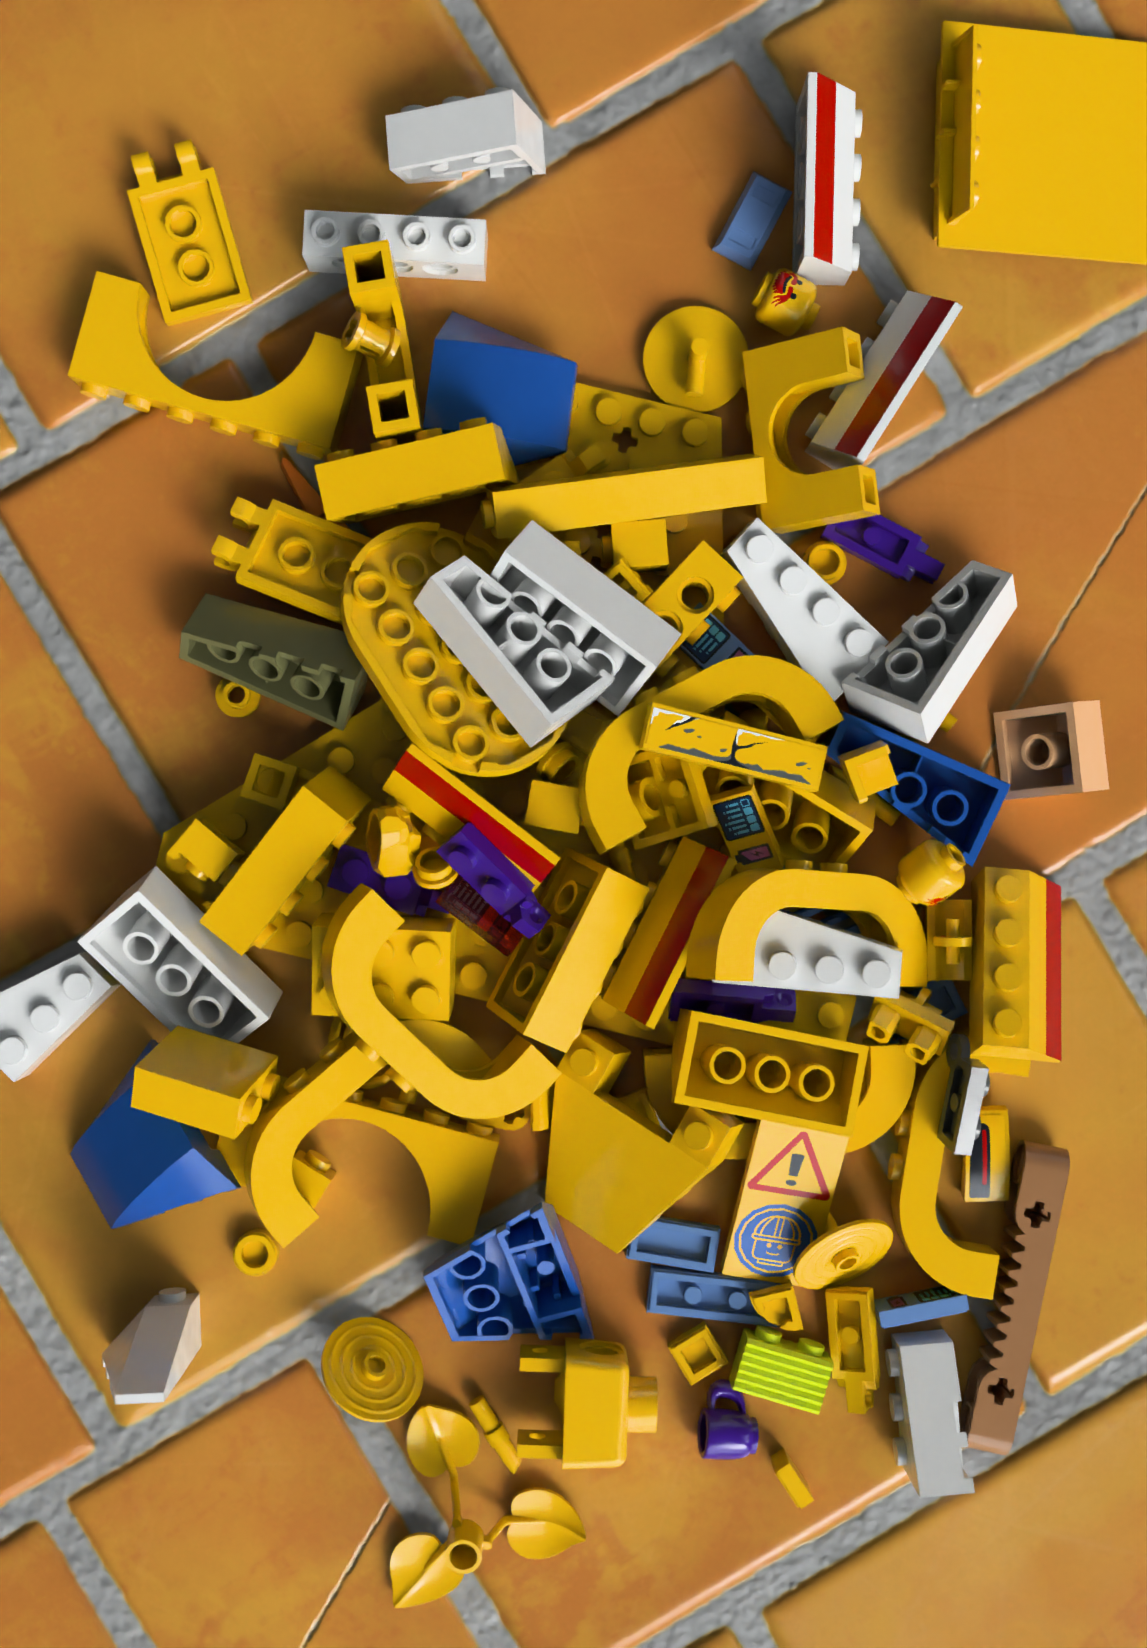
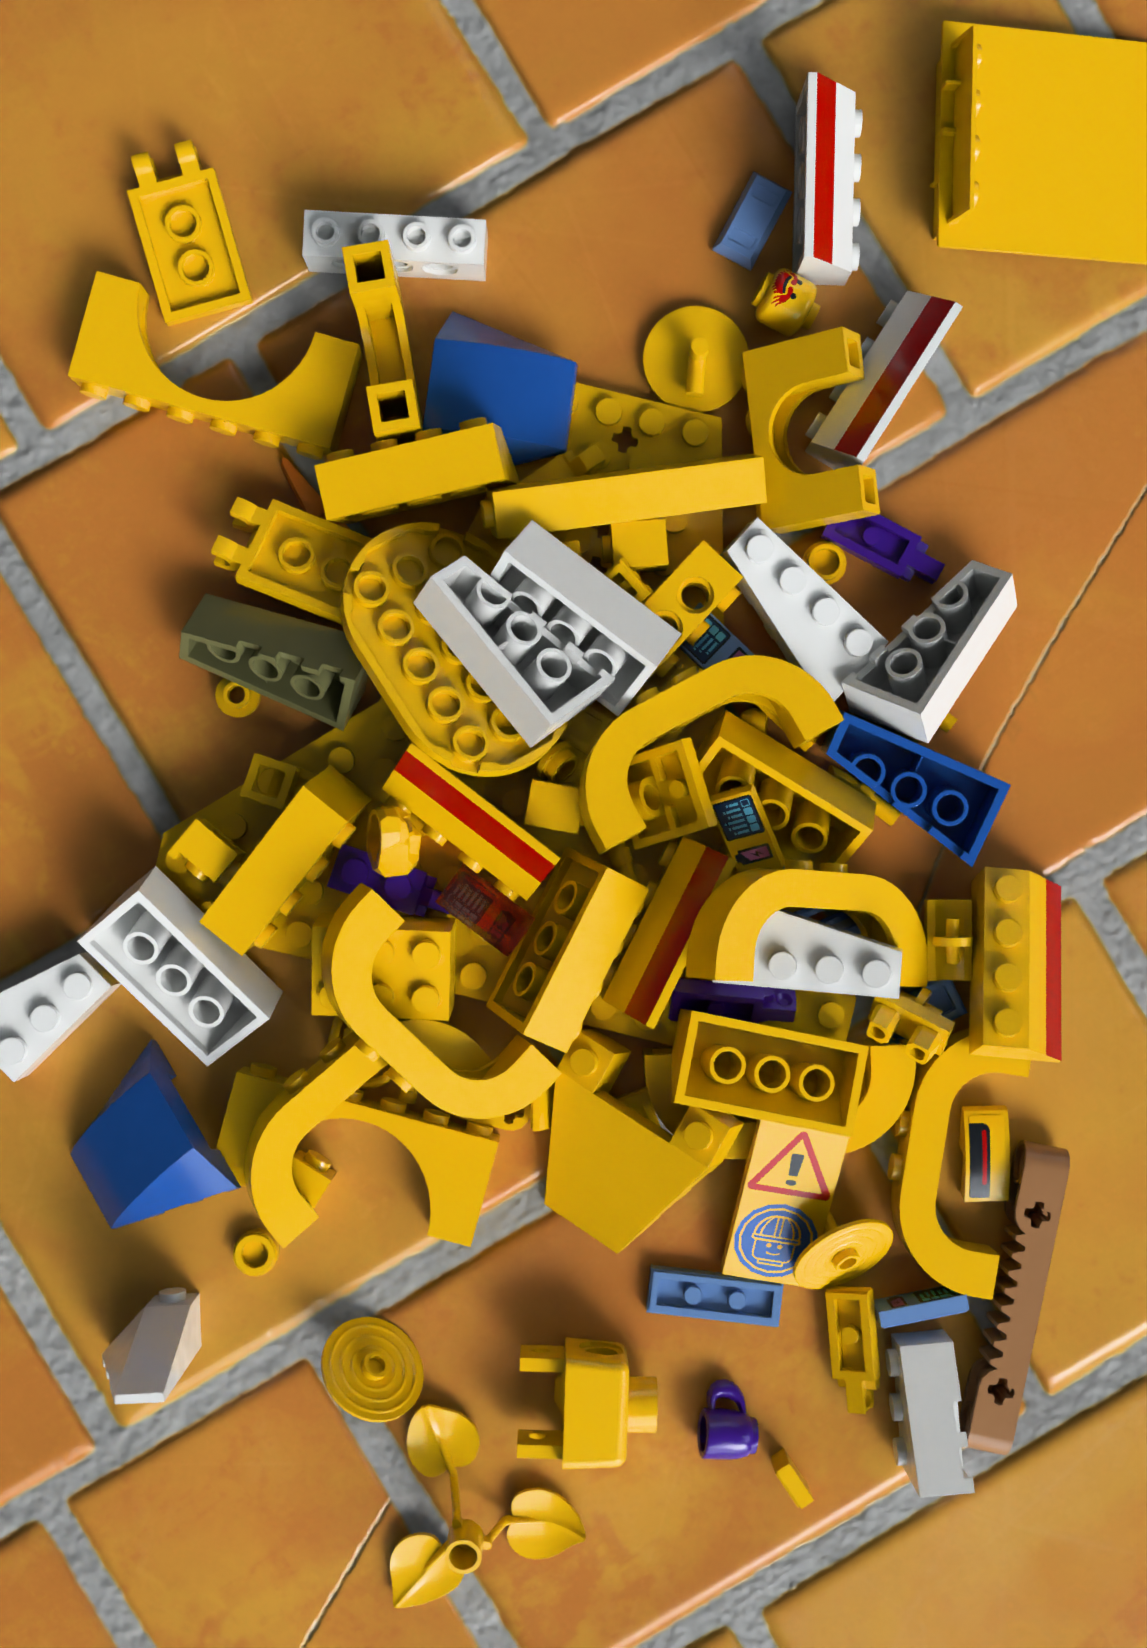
(205, 1082): yellow brick -> none
(371, 339): yellow bush -> none
(432, 870): yellow plate -> none
(465, 136): white wedge -> none
(495, 879): dark purple hinge -> none
(495, 1433): yellow piece -> none
(511, 1282): blue wedge -> none
(677, 1244): medium blue tile -> none
(697, 1353): yellow tile -> none
(733, 747): yellow tile -> none
(778, 1306): yellow tile -> none
(781, 1369): neon yellow brick -> none
(868, 770): yellow panel -> none
(931, 872): yellow head -> none
(963, 1097): dark grey hinge -> none
(1051, 749): light nougat slope -> none

